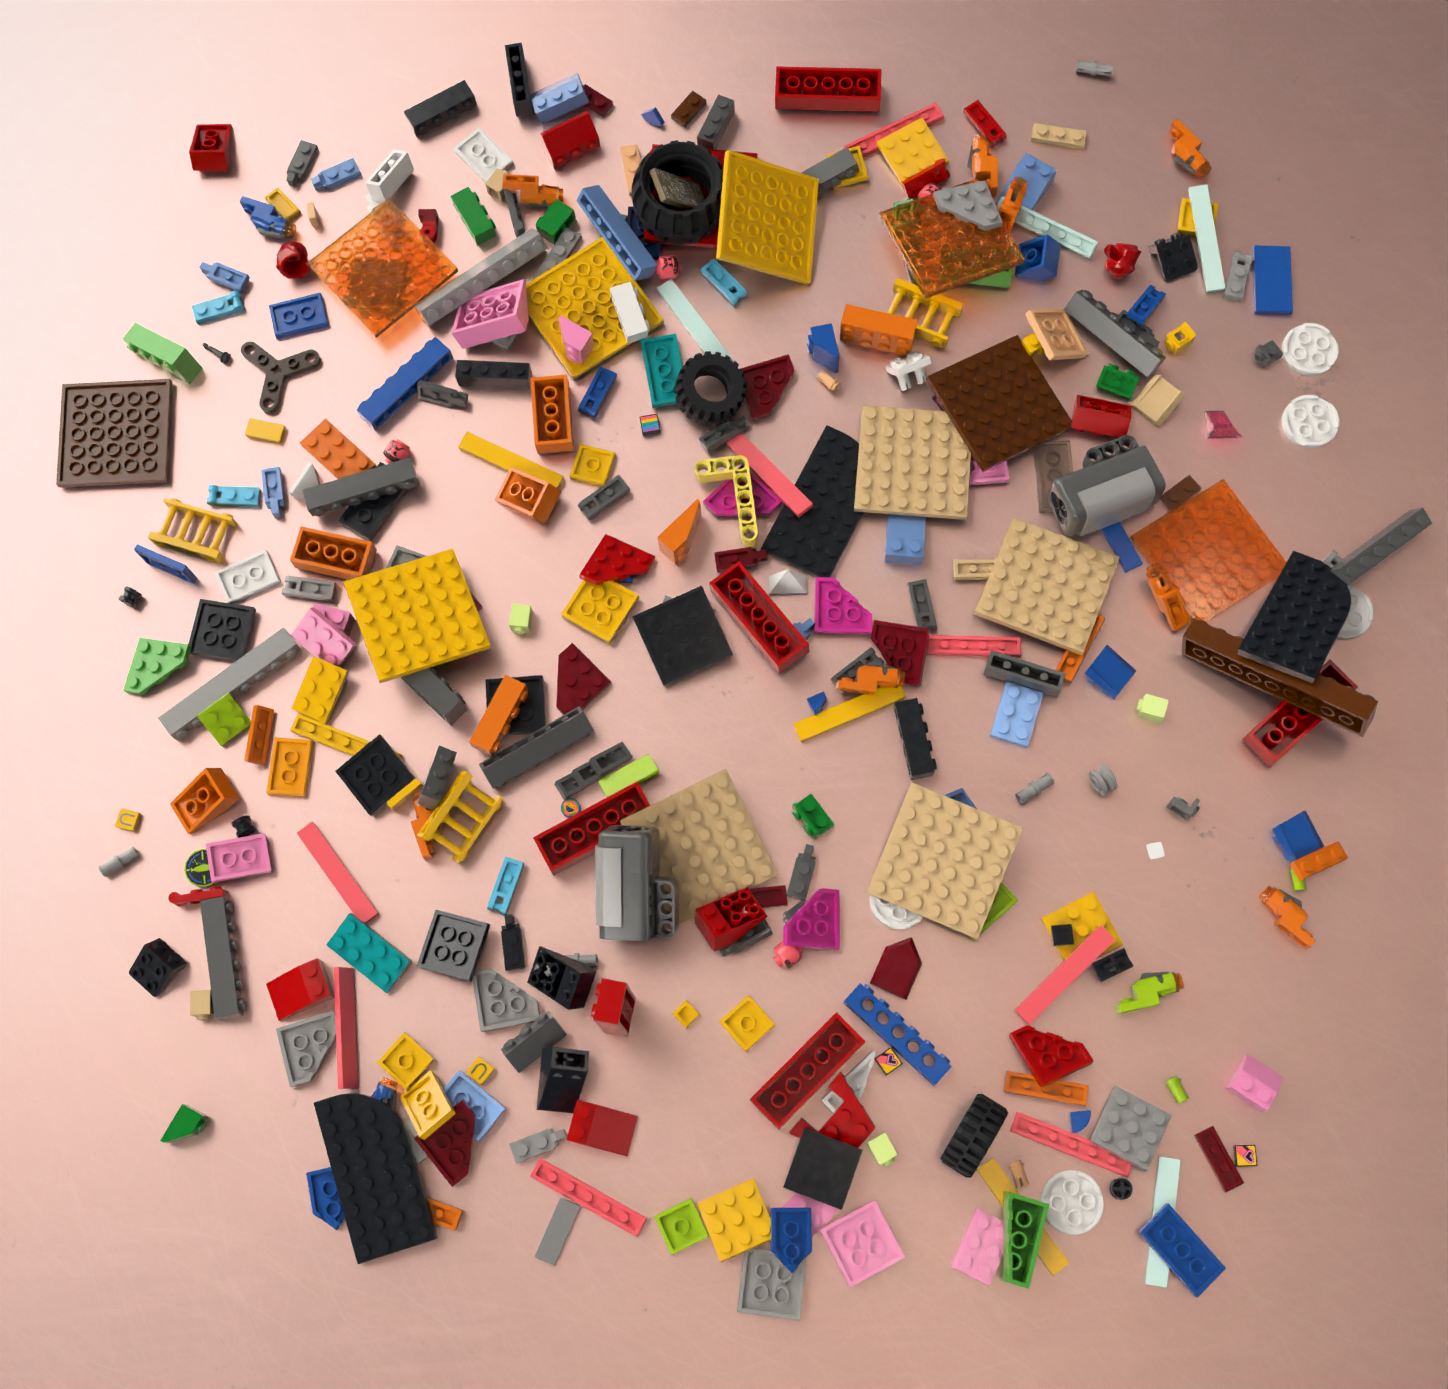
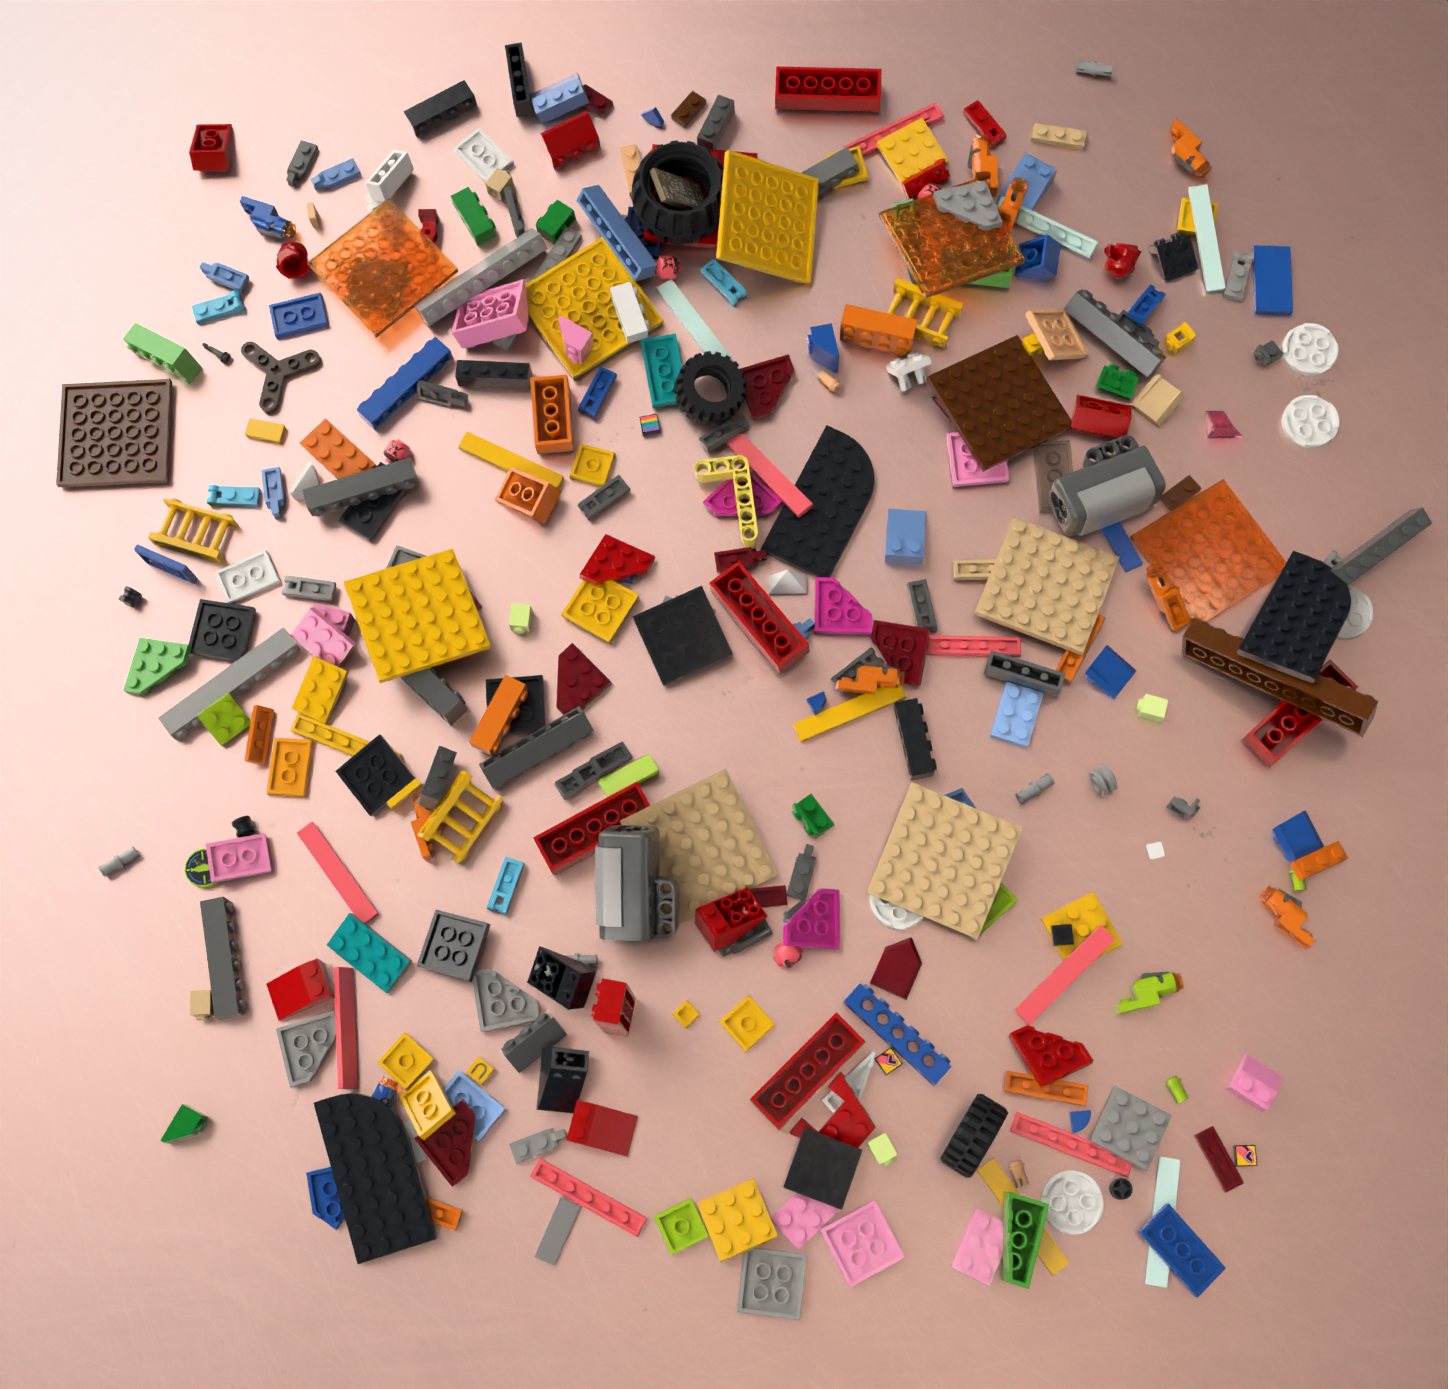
(127, 820): yellow tile -> none
(155, 966): black bracket -> none
(196, 896): red plate -> none
(204, 799): orange slope -> none
(283, 204): yellow tile -> none
(332, 554): orange brick -> none
(512, 944): black hinge -> none
(531, 191): orange plate -> none
(570, 807): tile -> none
(678, 537): orange slope -> none
(791, 1235): blue tile -> none
(911, 464): tan plate -> none
(1112, 965): black hips -> none

